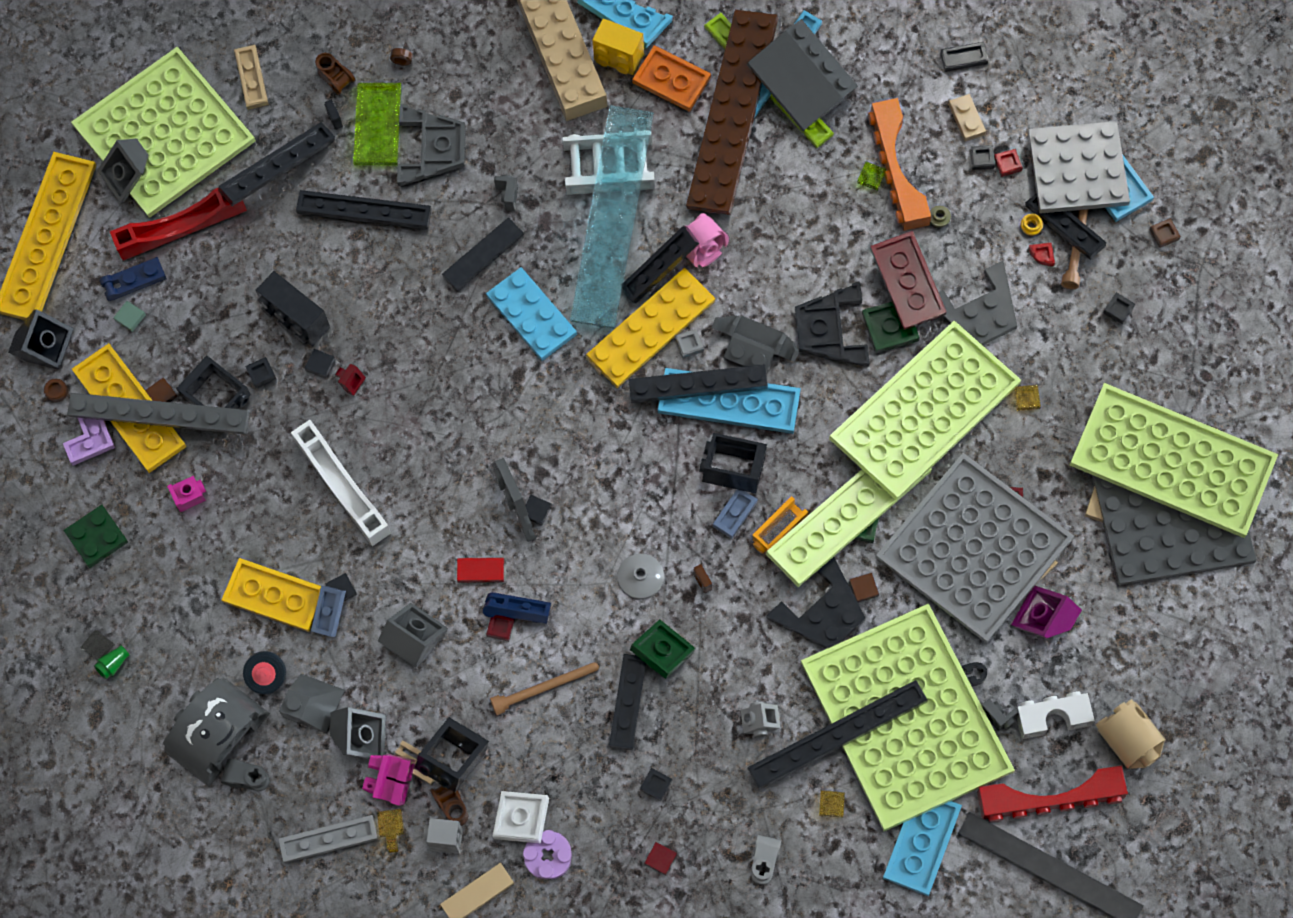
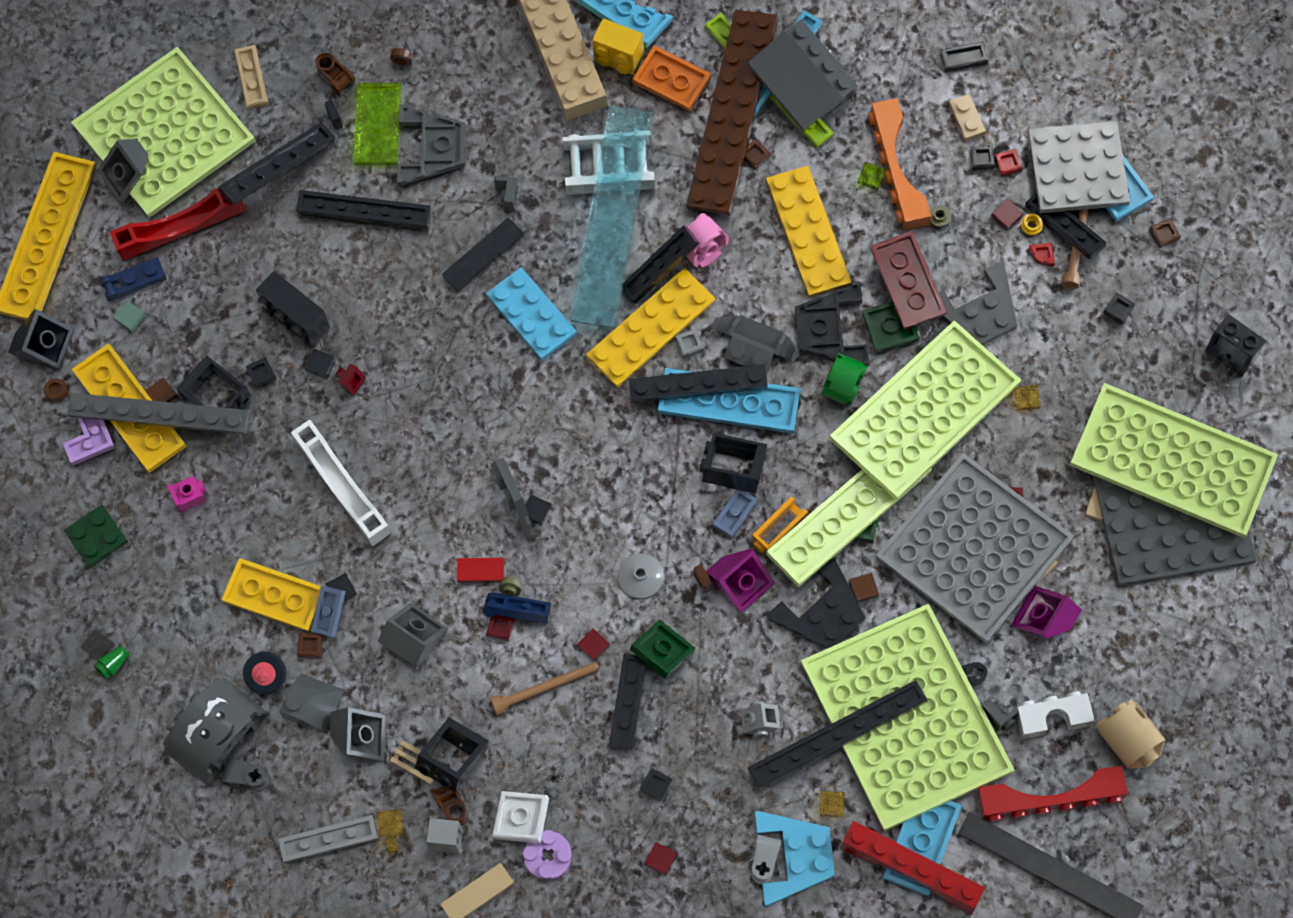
(310, 645): none -> reddish brown tile
(387, 788): dark pink hips -> none
(510, 586): none -> olive plate
(593, 644): none -> dark red tile
(740, 578): none -> magenta slope
(756, 154): none -> reddish brown tile
(806, 855): none -> medium azure wing
(808, 231): none -> yellow plate
(842, 379): none -> green brick
(887, 853): none -> red arch
(1007, 214): none -> tile
(1243, 352): none -> black window

